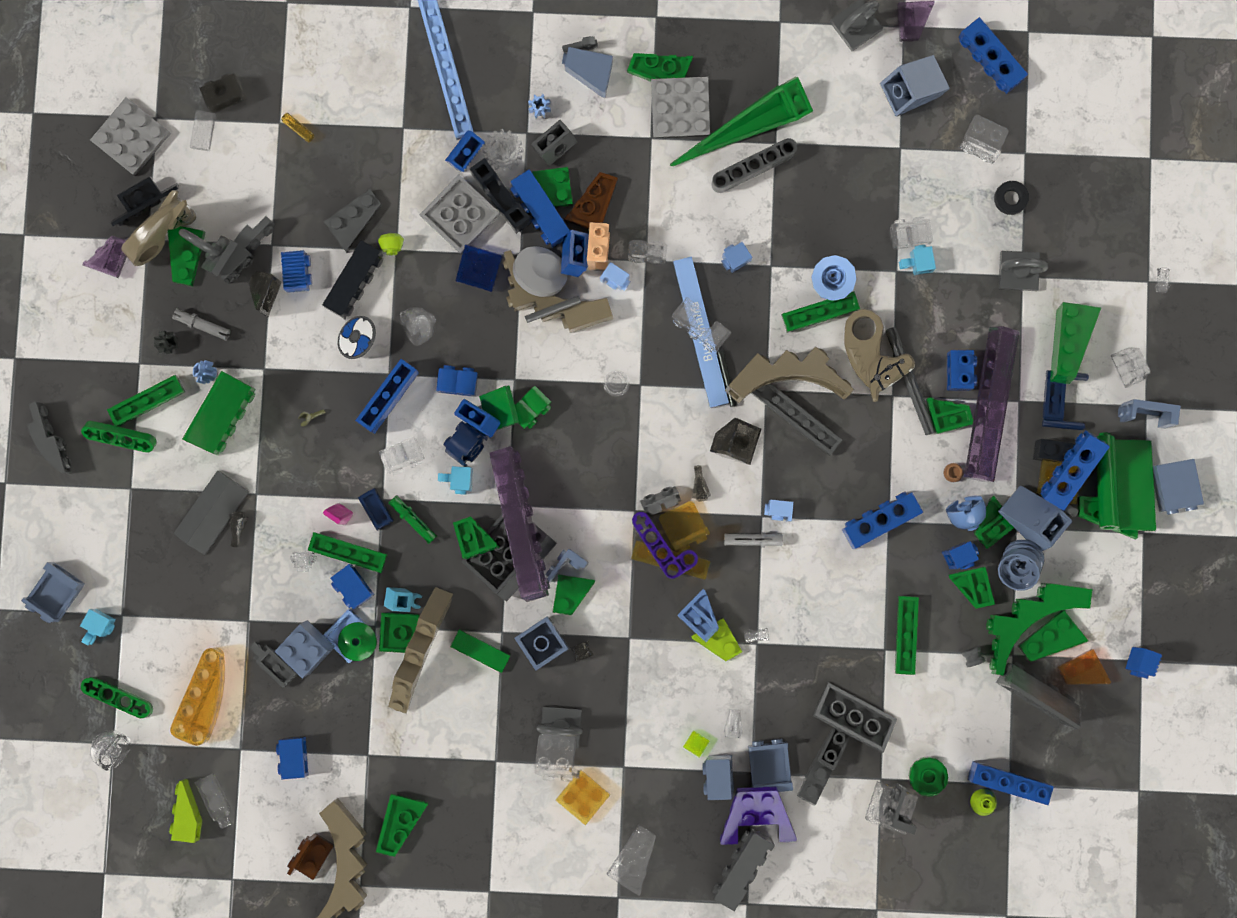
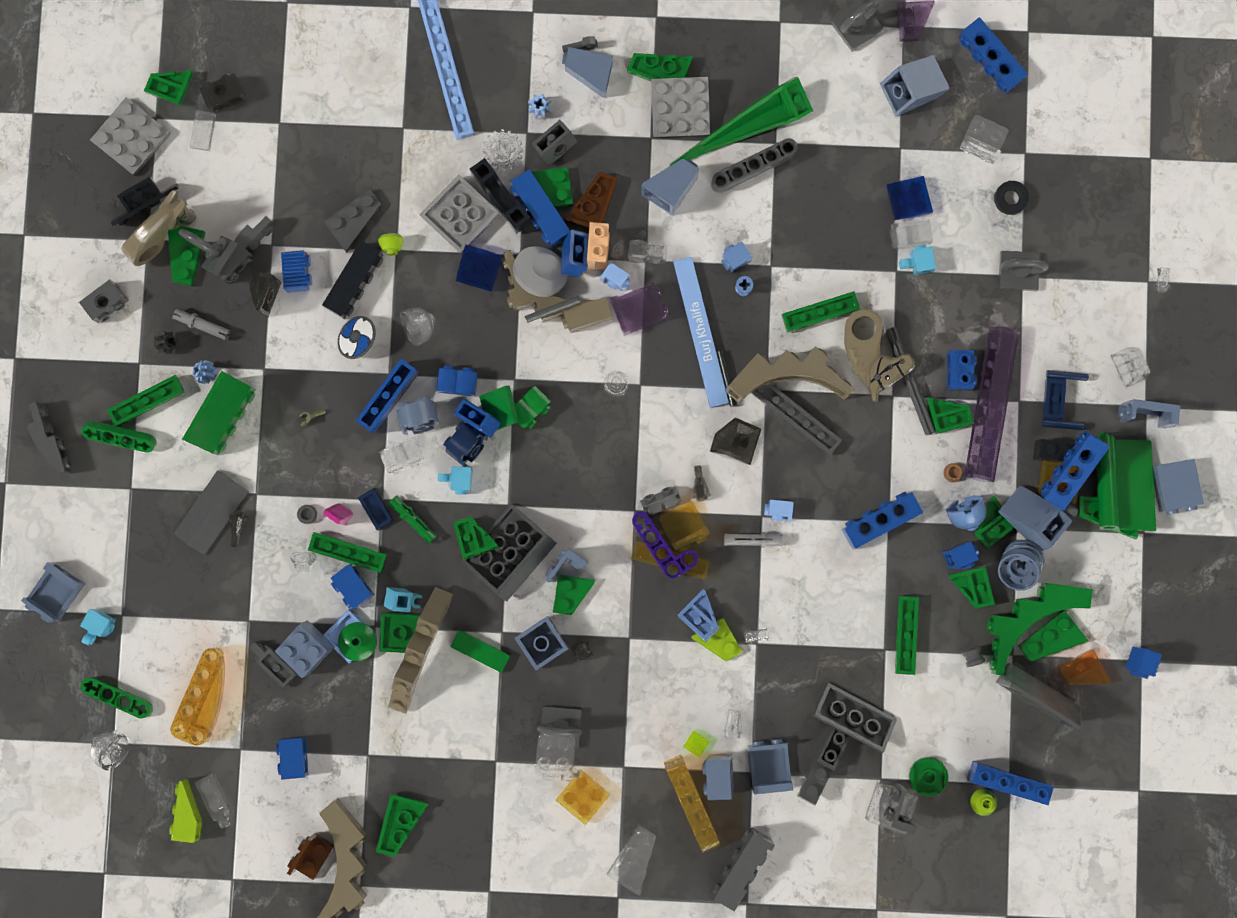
(93, 302): none -> dark grey brick
(108, 258): clear purple wing -> none
(169, 86): none -> green wing
(297, 127): clear yellow axle -> none
(307, 514): none -> dark grey tile
(417, 416): none -> sand blue brick
(465, 151): blue brick -> none
(519, 524): clear purple brick -> none
(639, 309): none -> clear purple panel
(671, 185): none -> sand blue slope
(691, 803): none -> clear yellow beam
(712, 337): clear arch -> none
(748, 282): none -> medium blue bush
(757, 807): wing -> none
(834, 287): light blue hat -> none
(909, 198): none -> clear blue plate
(1071, 337): green wedge -> none

